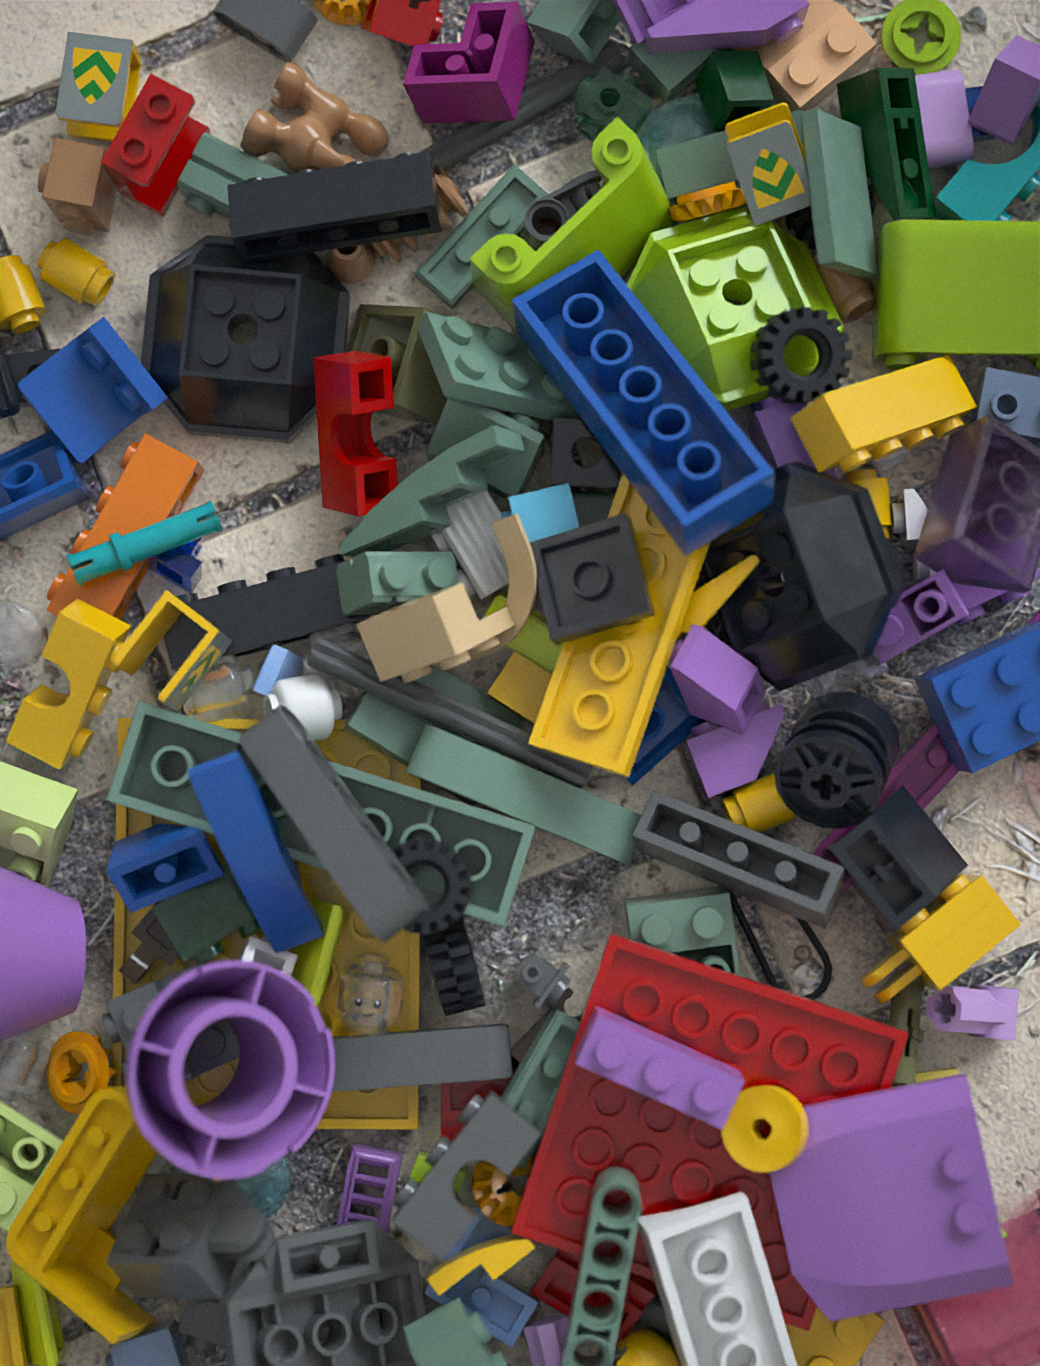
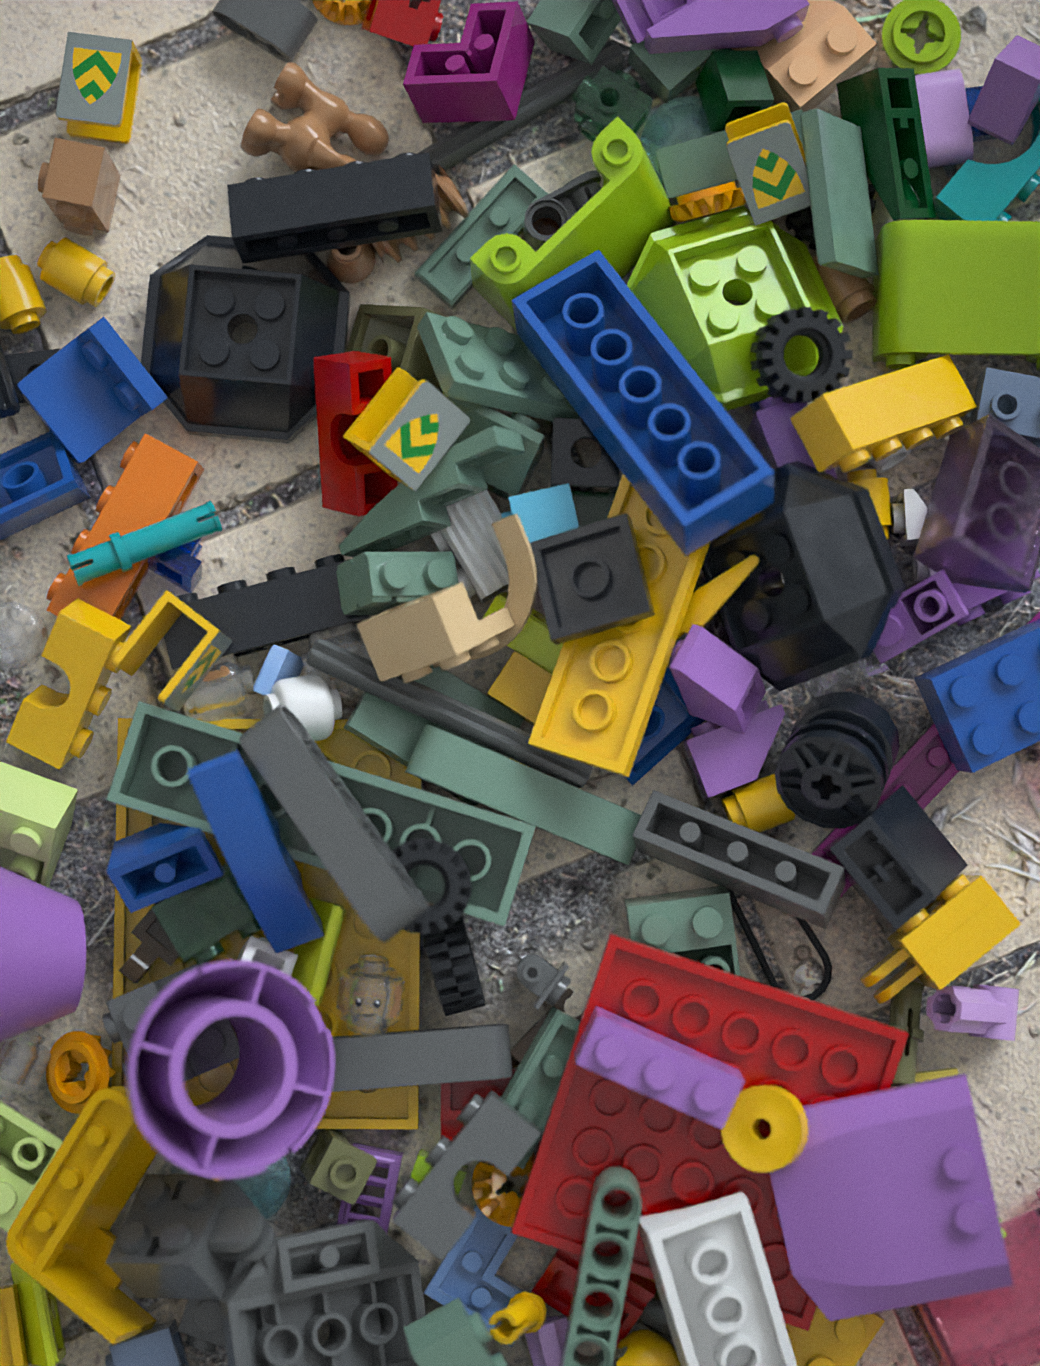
(154, 145): red panel -> none
(214, 167): sand green brick -> none
(337, 1166): none -> olive bracket
(407, 428): none -> piece
(494, 1255): yellow slope -> none
(523, 1315): none -> yellow pin

